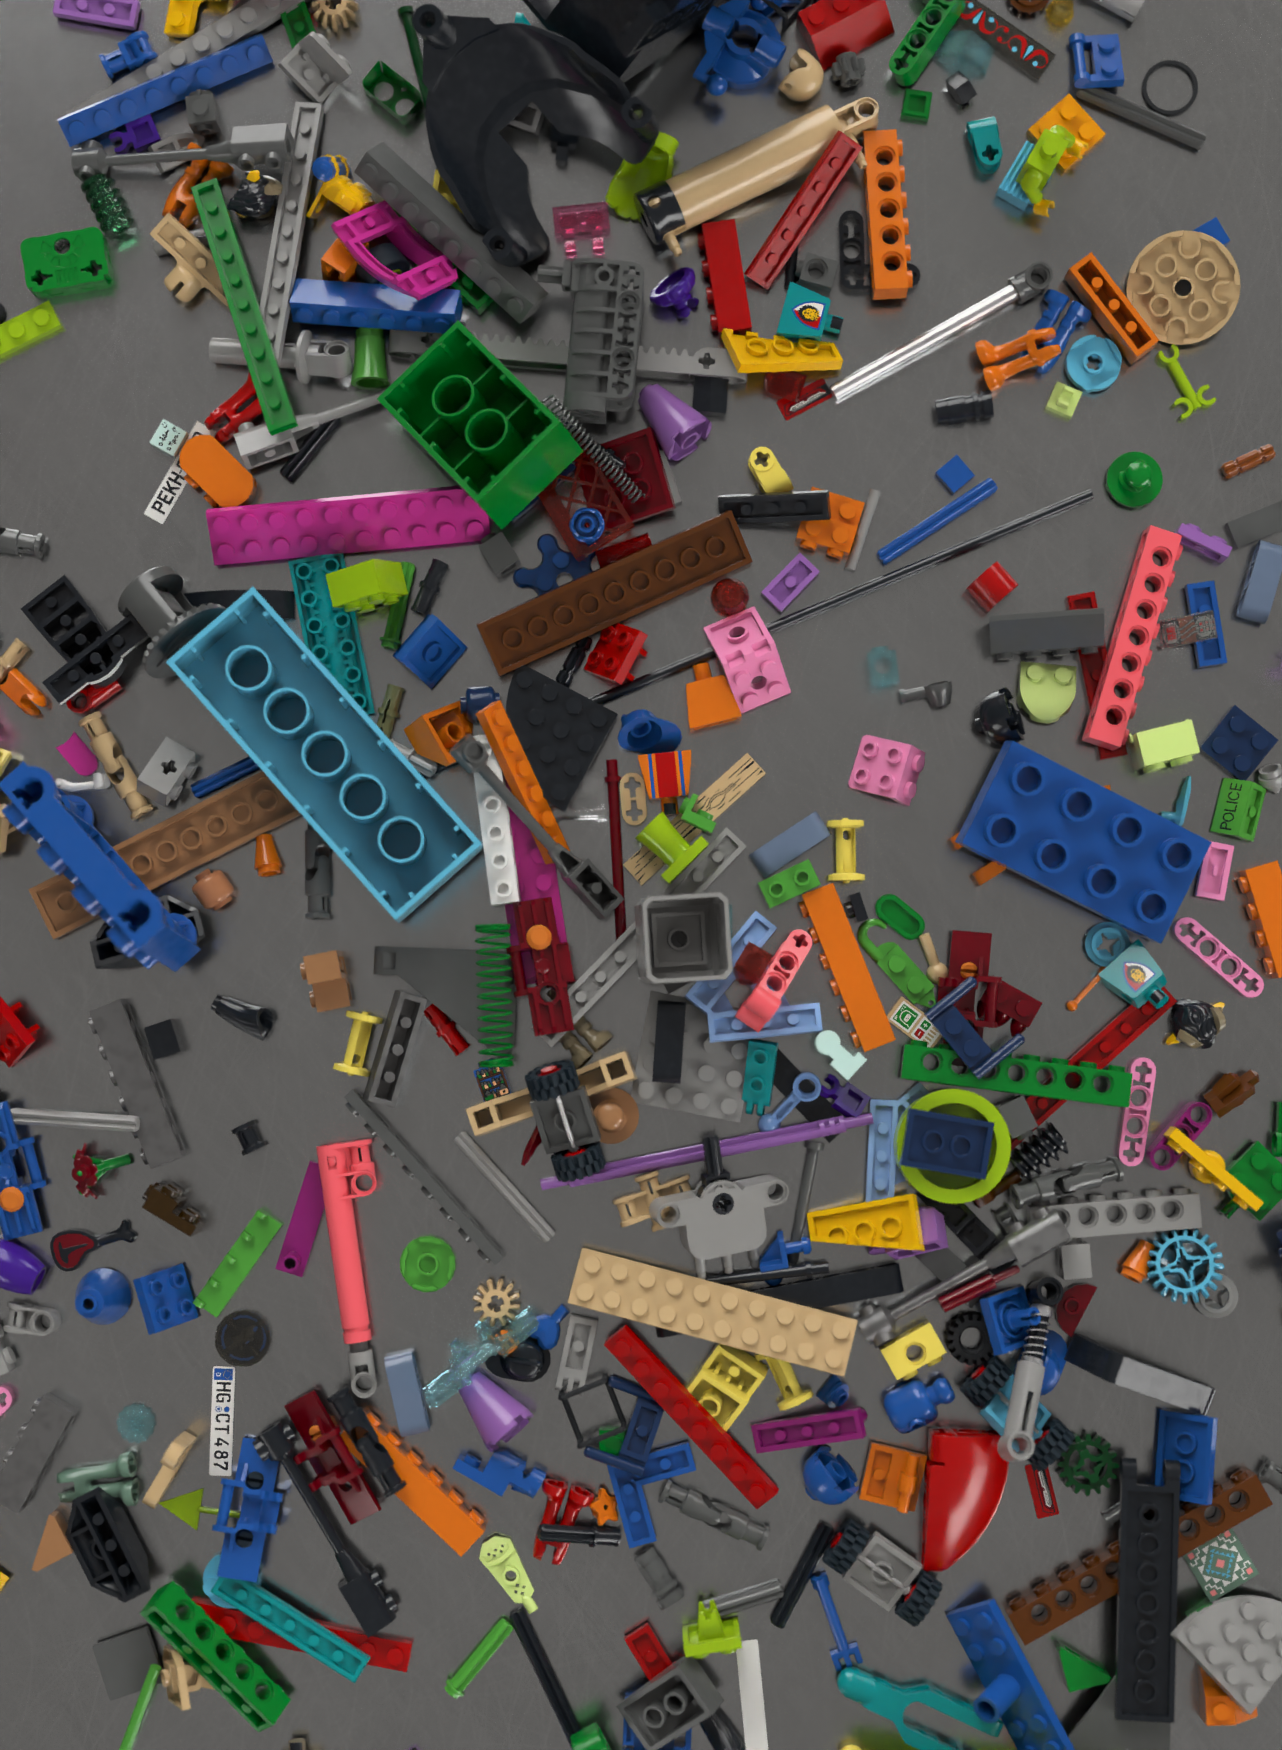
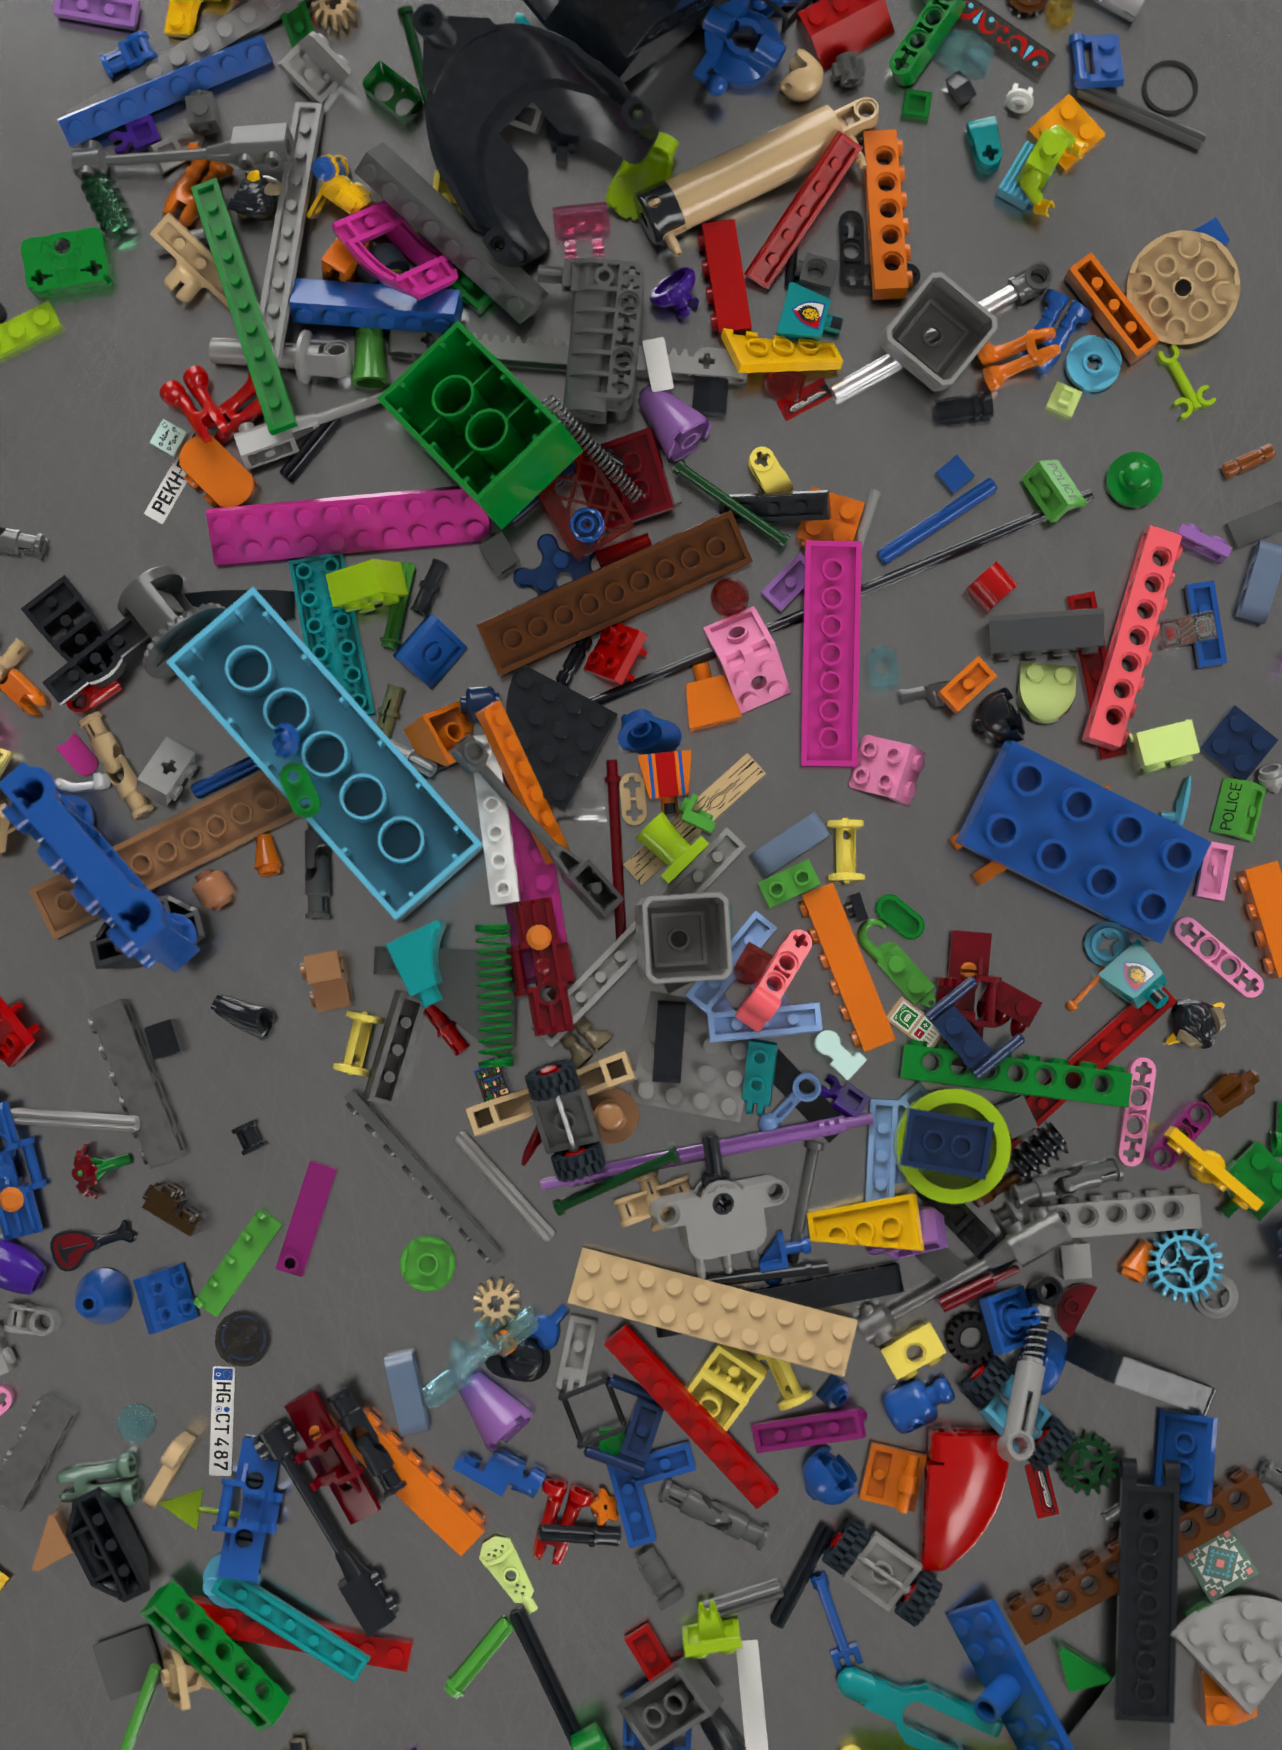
(197, 382): none -> red piece
(286, 740): none -> blue plate
(299, 790): none -> green plate
(338, 1171): coral piece -> none
(418, 961): none -> teal hips
(616, 1181): none -> dark green bar
(658, 364): none -> white sticker
(731, 503): none -> dark green bar
(831, 653): none -> dark pink plate
(936, 968): tan bar -> none
(956, 316): none -> light grey plate
(967, 685): none -> orange plate
(1019, 99): none -> white plate
(1052, 489): none -> bright green panel

